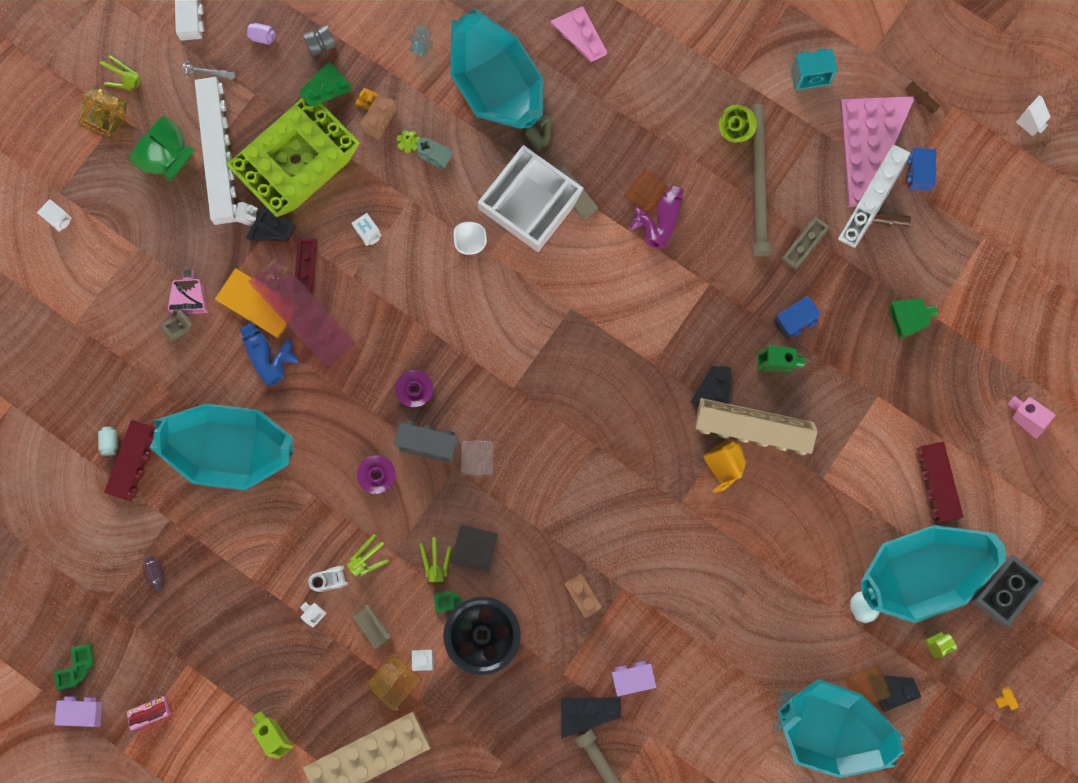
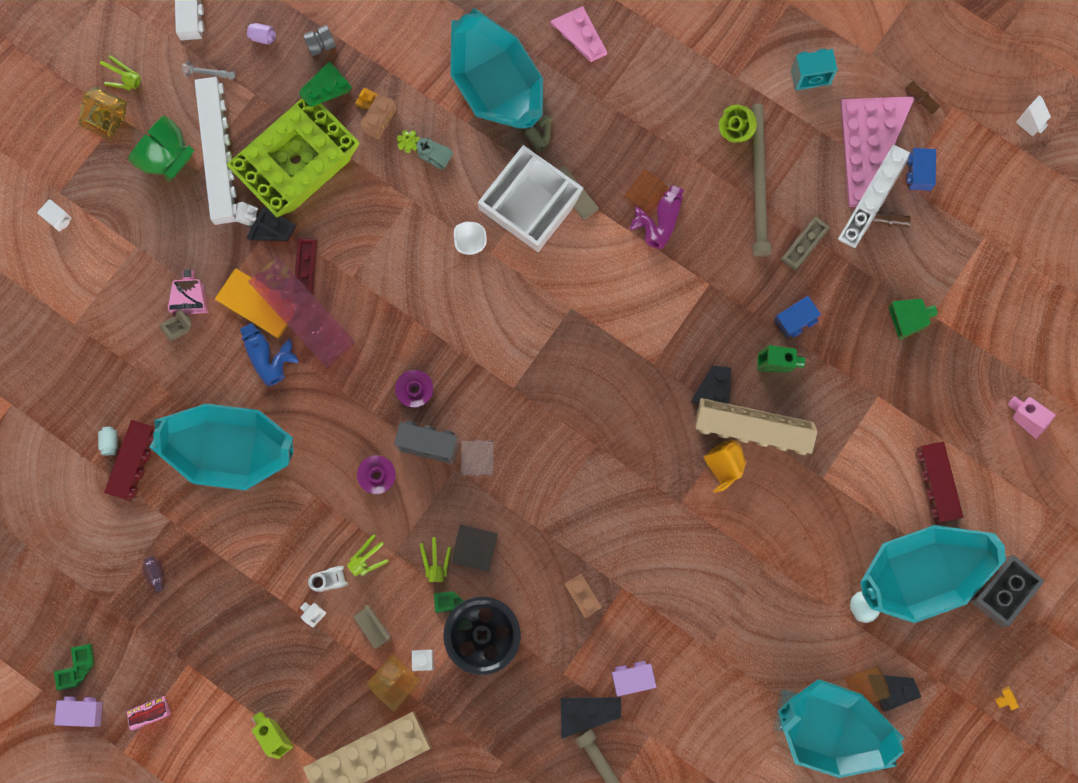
(366, 230): white brick -> none
(420, 41): clear light blue hips -> none
(940, 644): lime leg -> none

